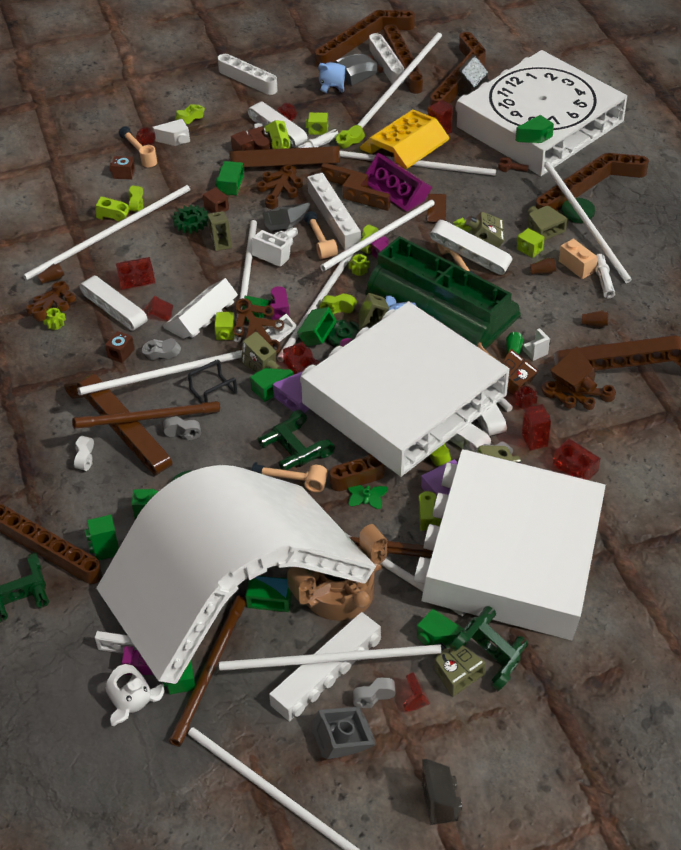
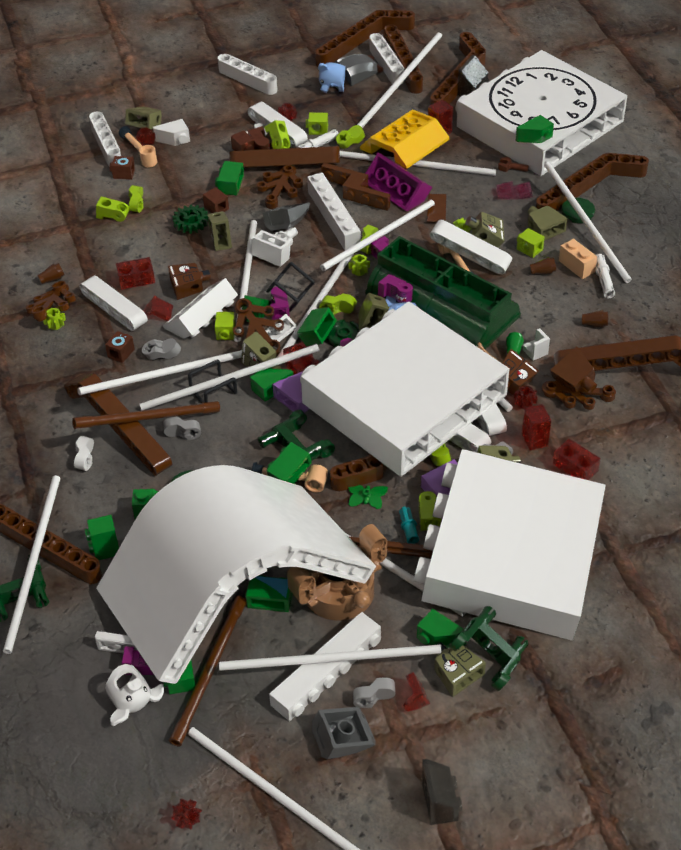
(8, 647): none -> white piece
(104, 136): none -> white beam
(107, 232): white piece -> none
(148, 117): none -> olive torso
(186, 814): none -> clear red gear
(187, 279): none -> reddish brown torso
(190, 113): lime piece -> none
(237, 374): none -> white piece
(286, 291): none -> black piece
(290, 464): none -> green brick
(325, 247): light nougat piece -> none
(395, 288): none -> magenta leg
(409, 525): none -> teal axle
(509, 191): none -> clear pink slope

